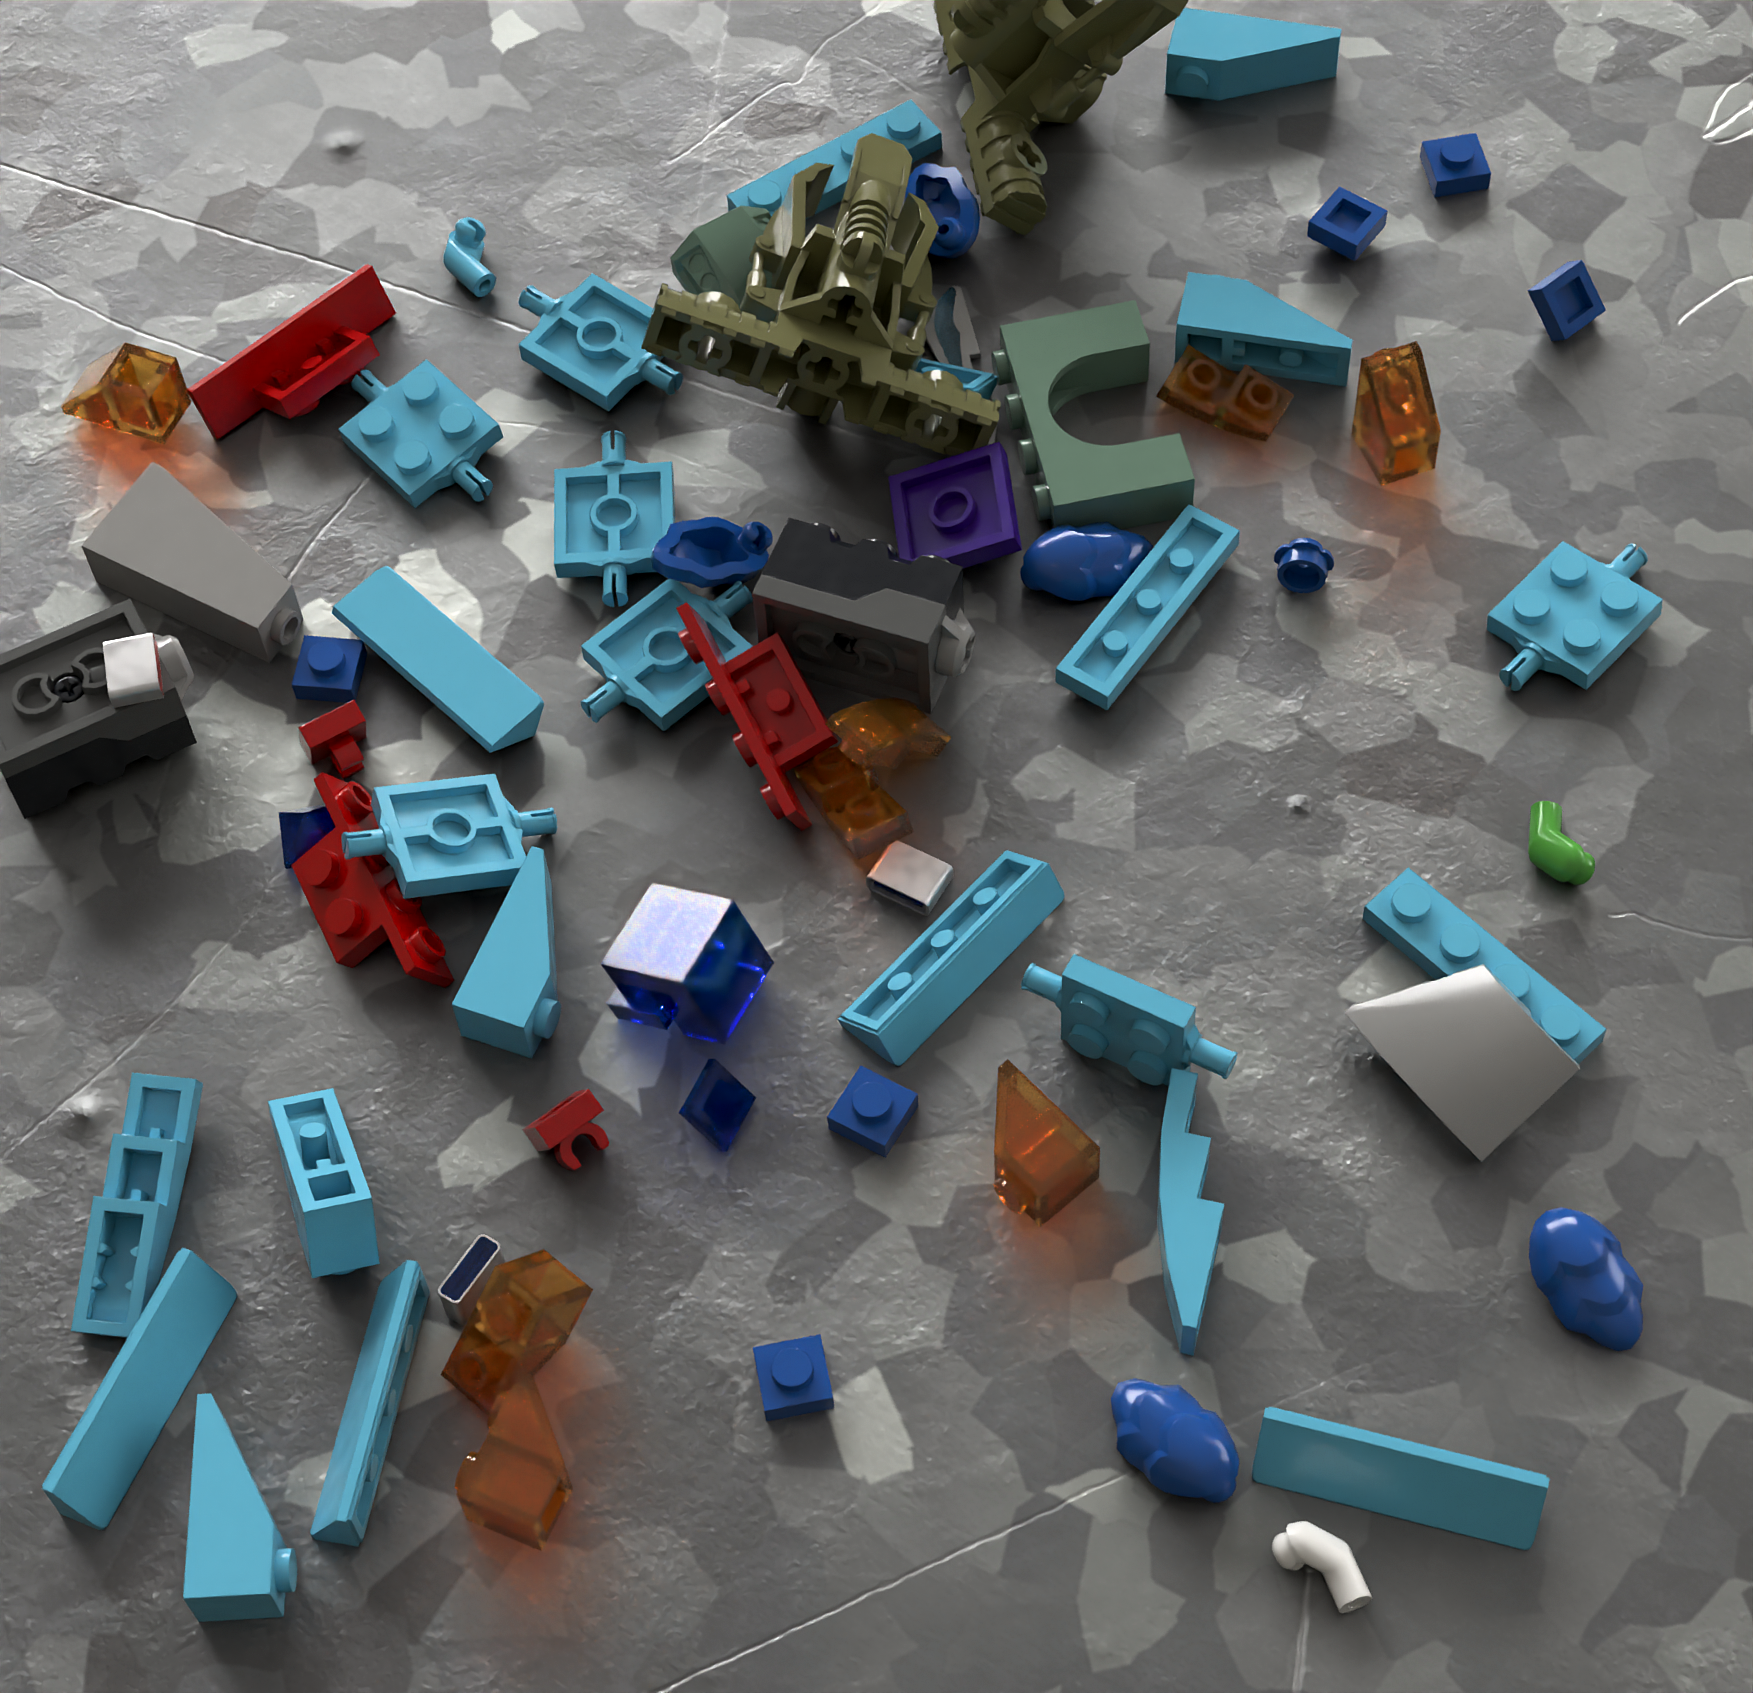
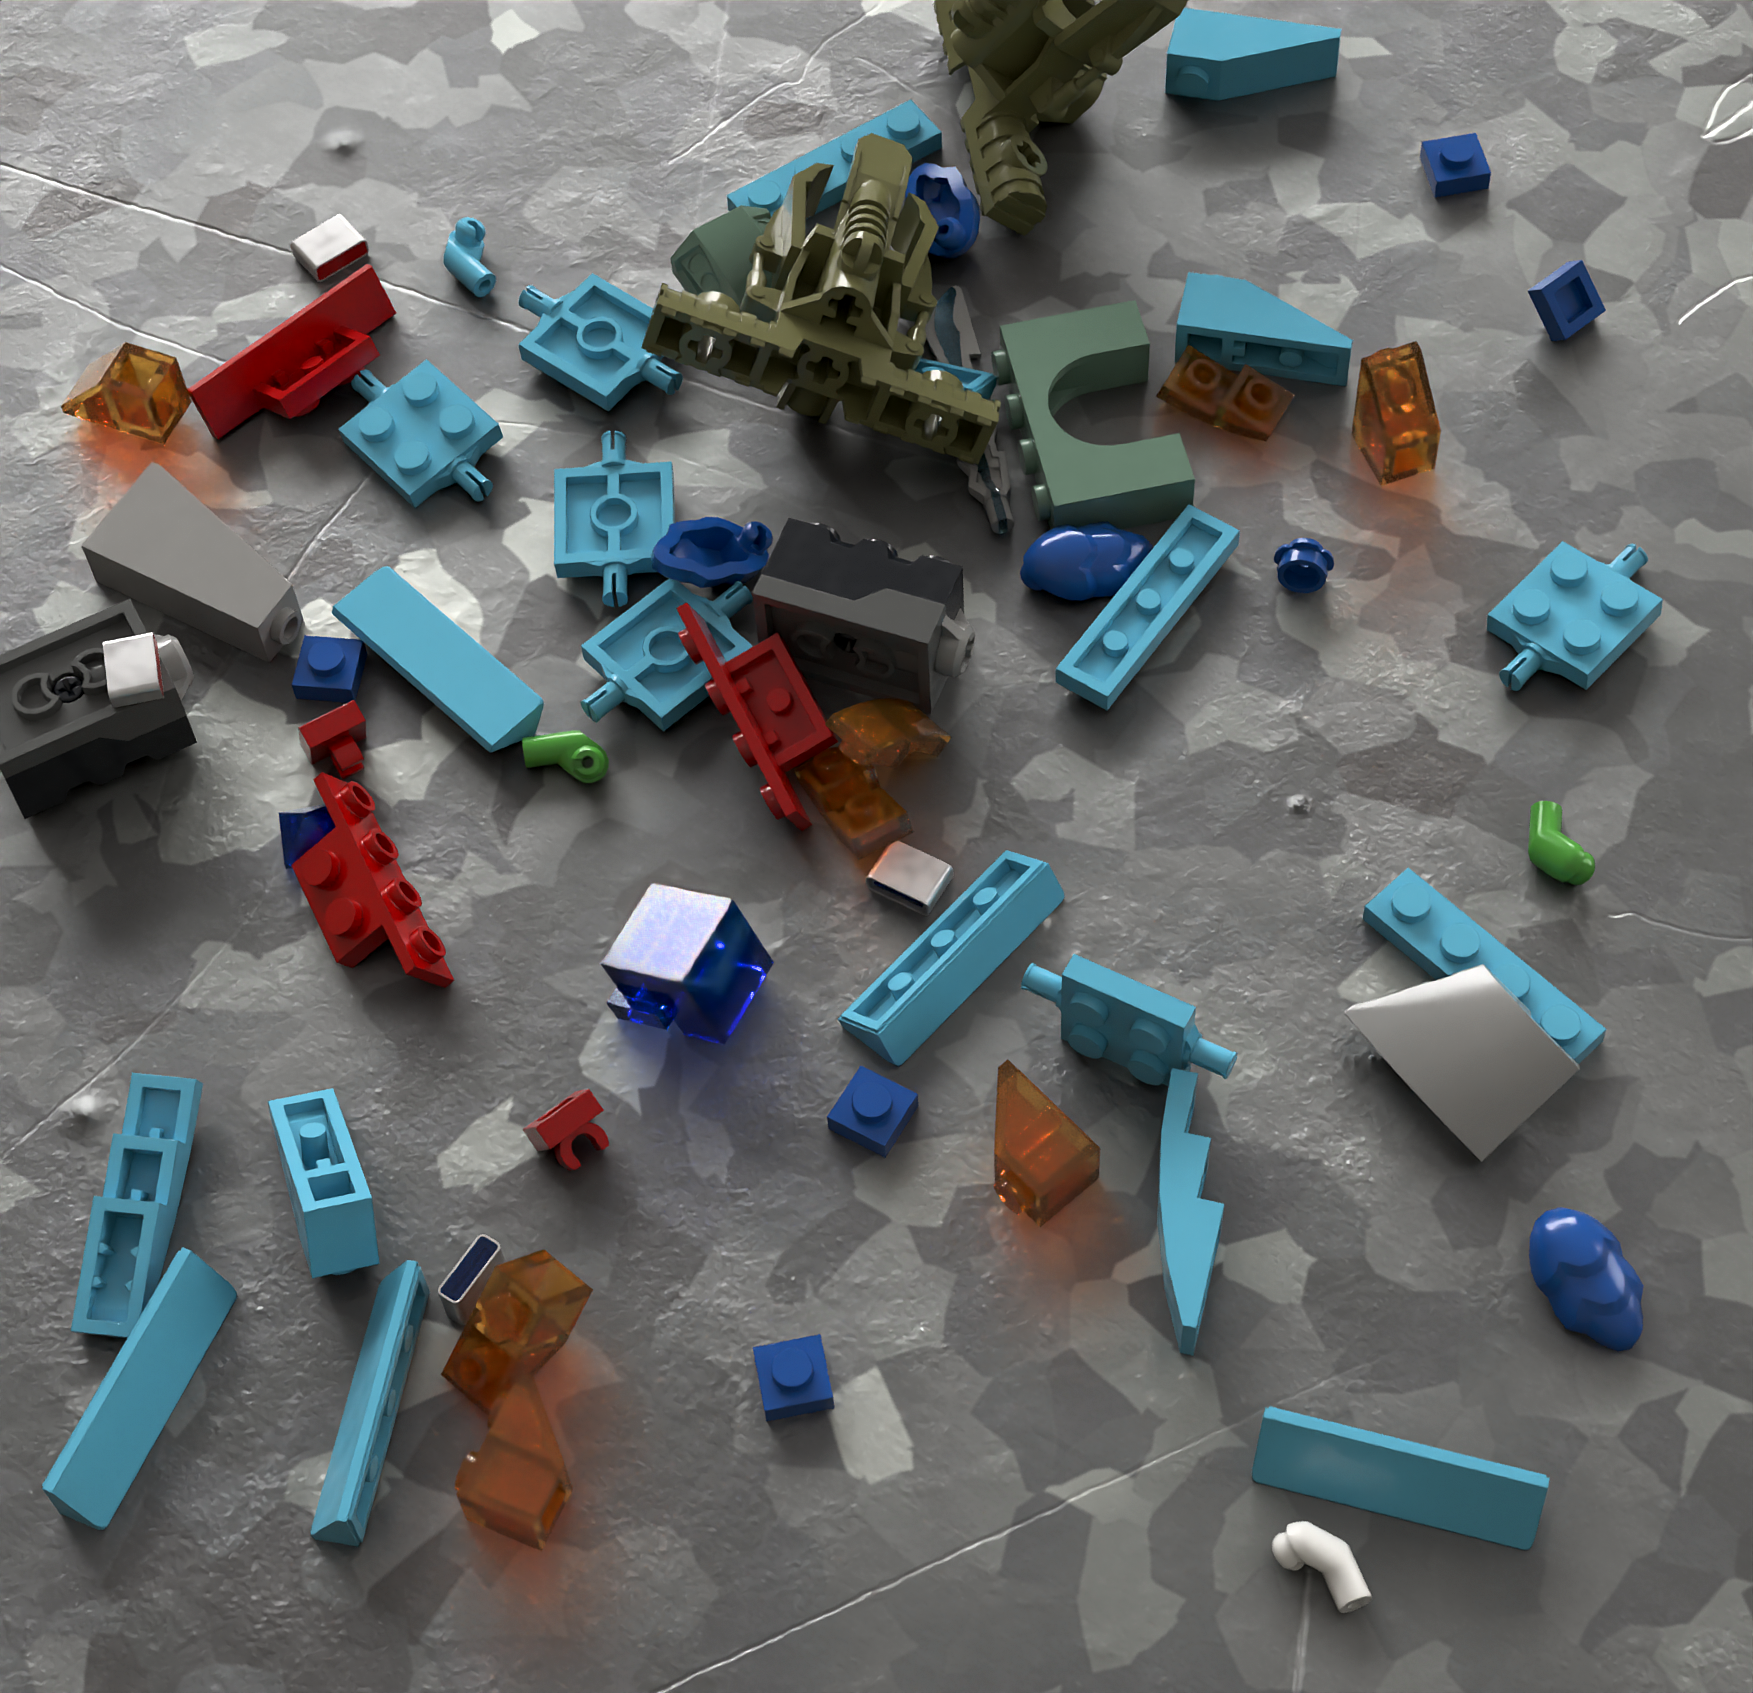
(234, 1549): medium azure slope -> none
(329, 248): none -> flat silver piece
(448, 835): medium azure plate -> none
(512, 983): medium azure slope -> none
(570, 751): none -> bright green arm
(717, 1105): clear blue slope -> none
(957, 508): dark purple plate -> none
(1174, 1440): blue arm -> none
(1347, 223): blue plate -> none

